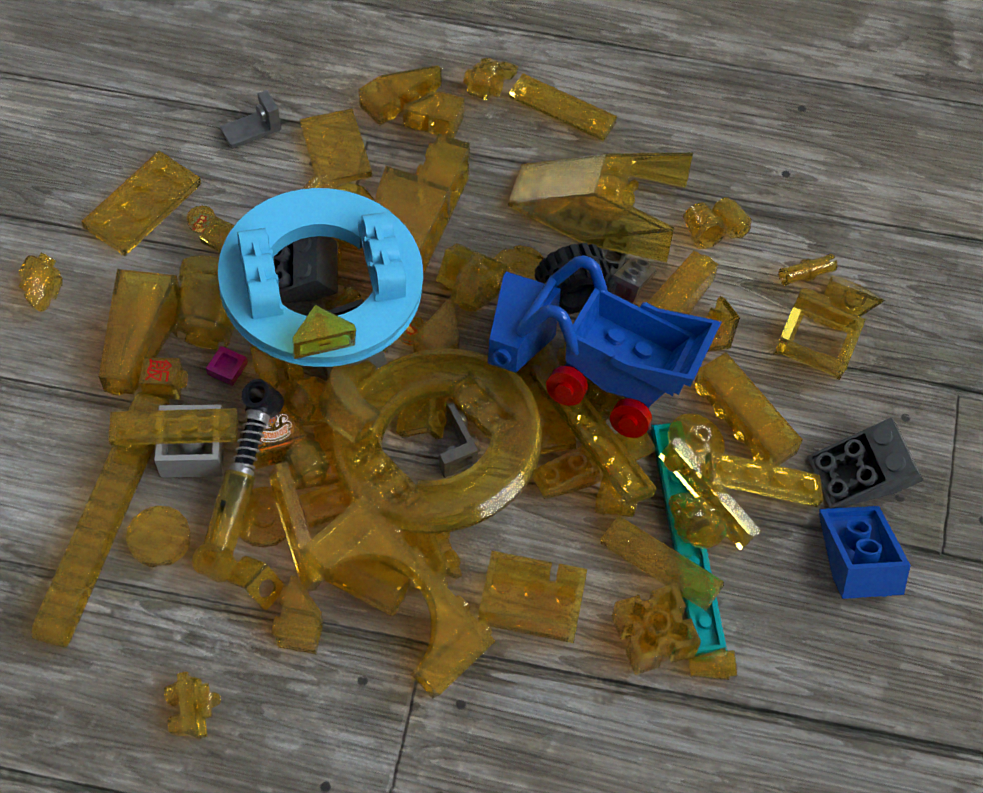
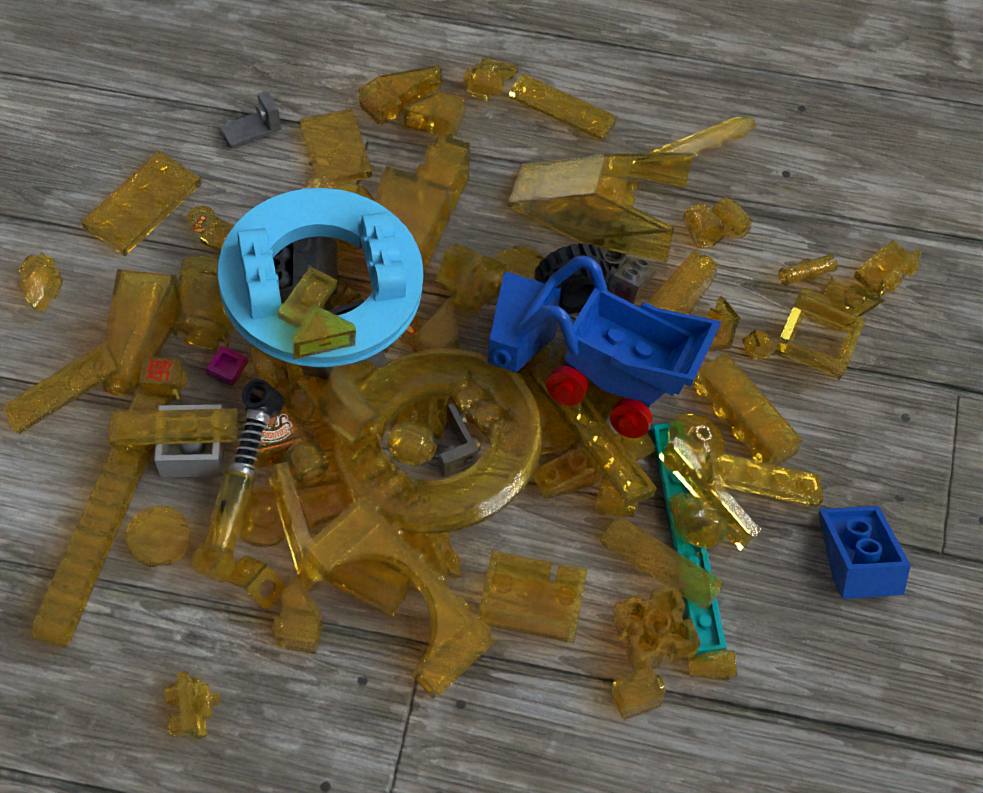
(61, 388): none -> clear yellow plate
(310, 291): none -> clear yellow plate
(411, 443): none -> clear yellow head
(638, 692): none -> clear yellow brick
(710, 137): none -> clear yellow plate
(757, 345): none -> clear yellow piece
(865, 466): dark grey slope -> none
(888, 268): none -> clear yellow bracket

